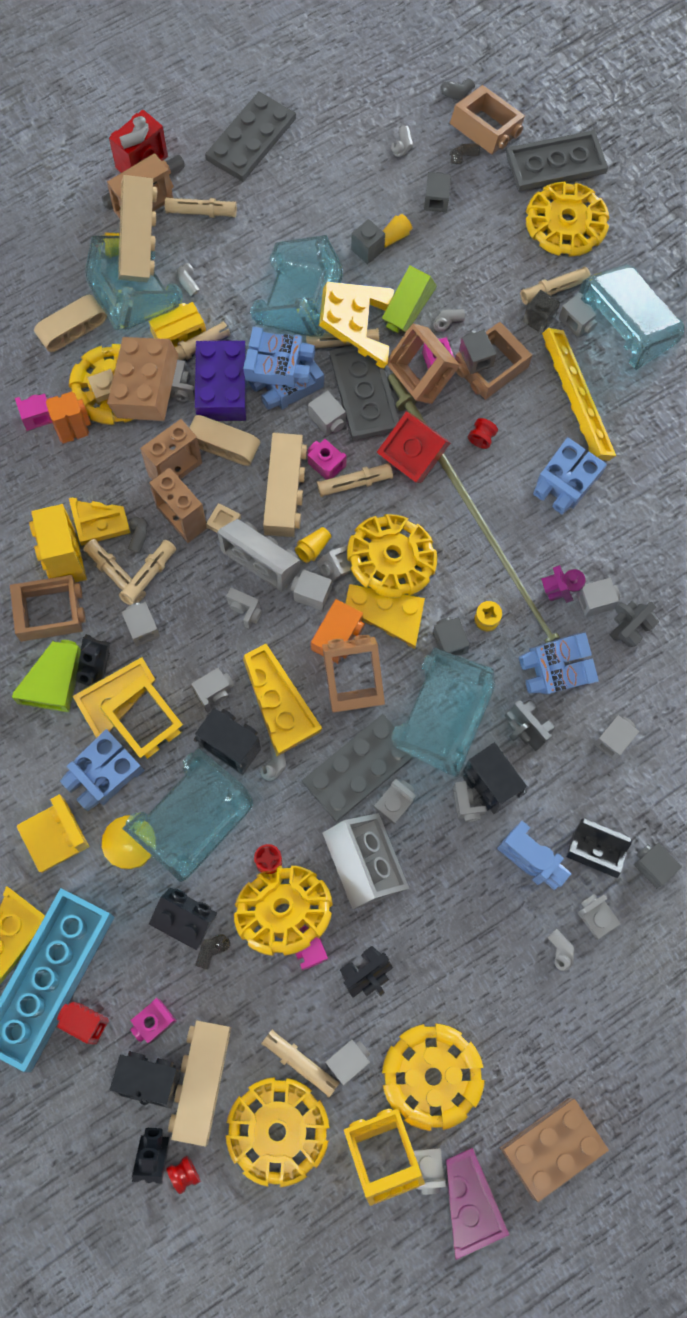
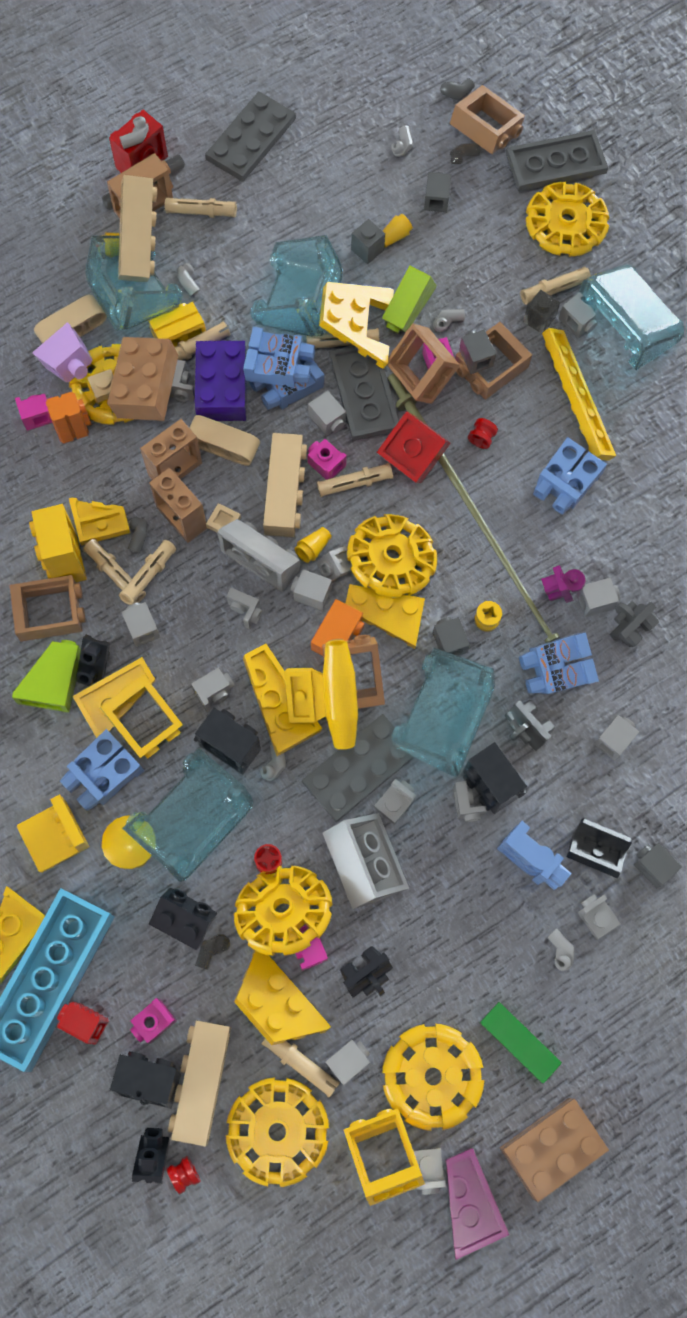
(64, 354): none -> lavender torso
(276, 1003): none -> yellow wing
(326, 694): none -> yellow plate
(520, 1043): none -> green tile

